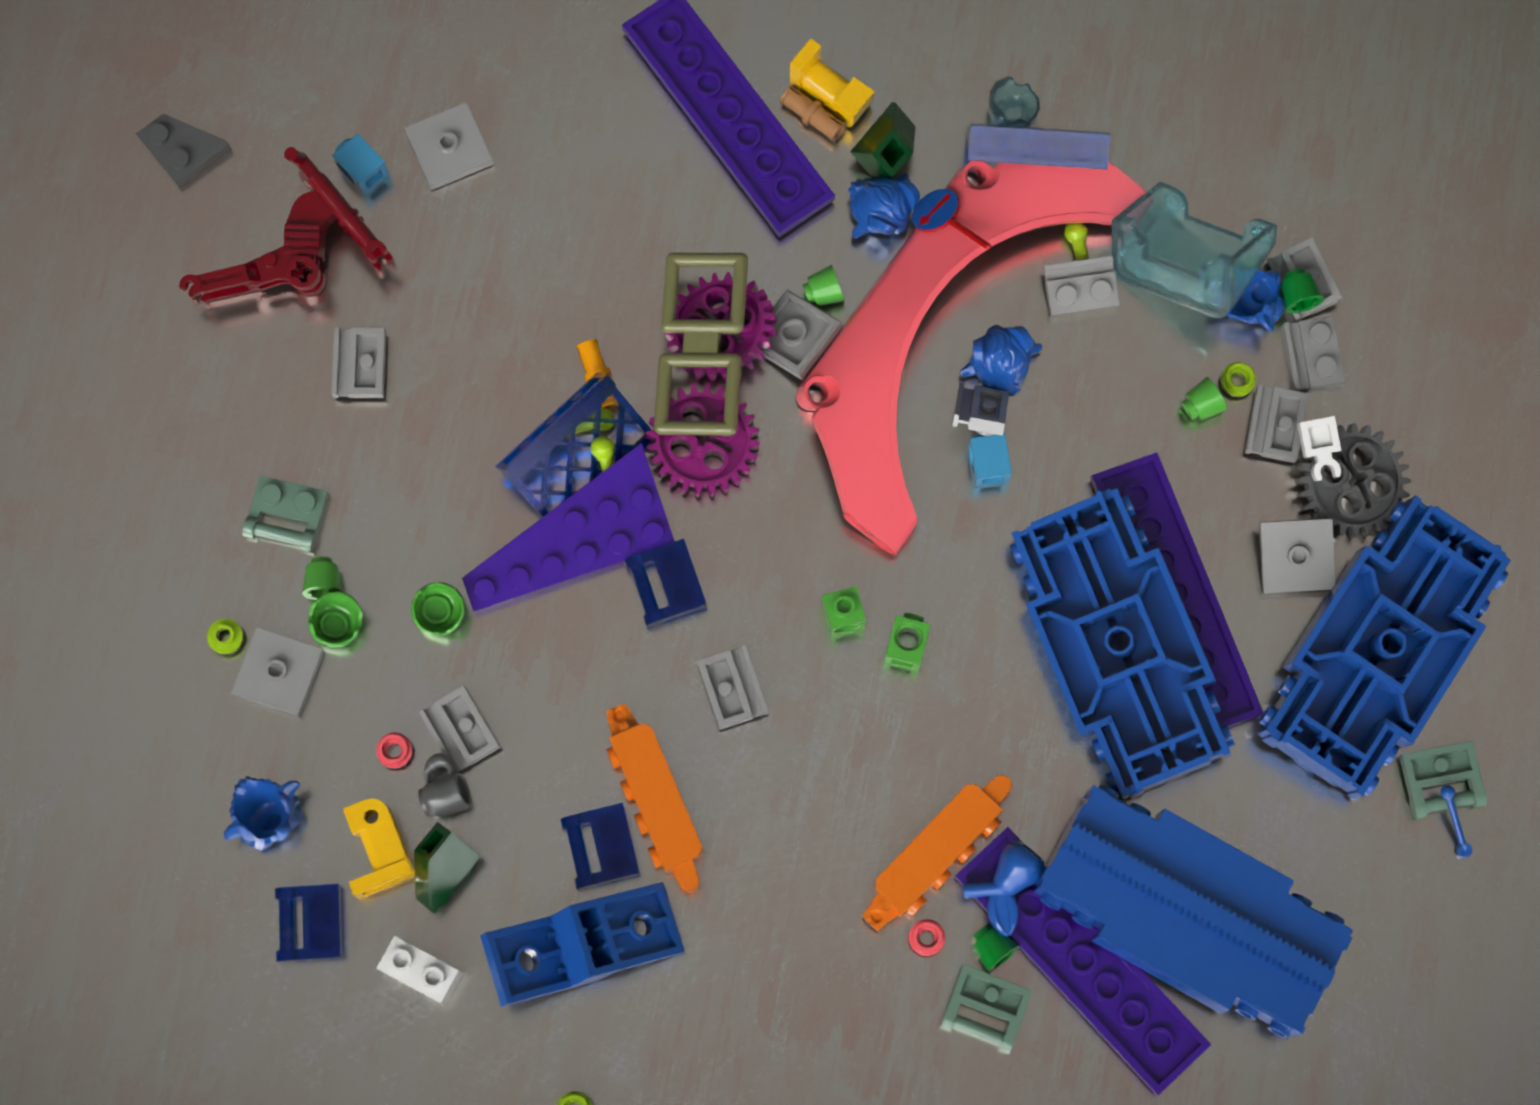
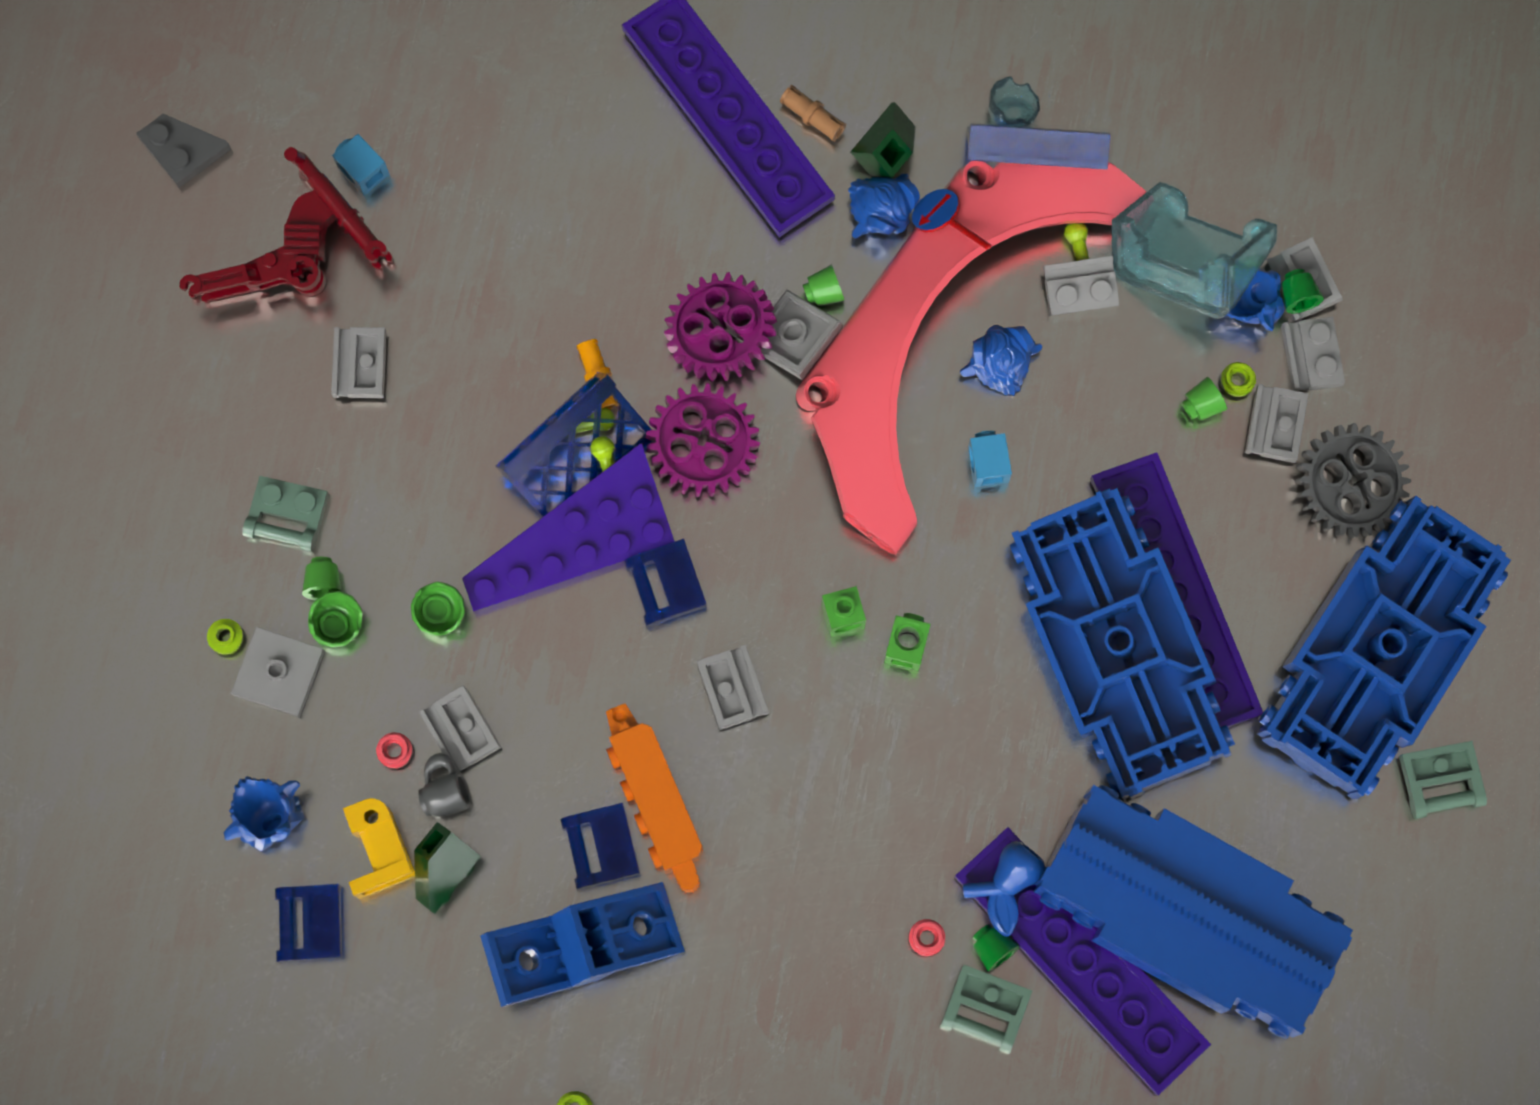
(420, 970): white brick -> none
(448, 146): light grey plate -> none
(701, 344): olive bar -> none
(815, 79): yellow piece -> none
(935, 850): orange hinge -> none
(981, 409): light grey plate -> none
(1297, 555): light grey plate -> none
(1320, 440): white plate -> none
(1463, 849): blue hinge -> none

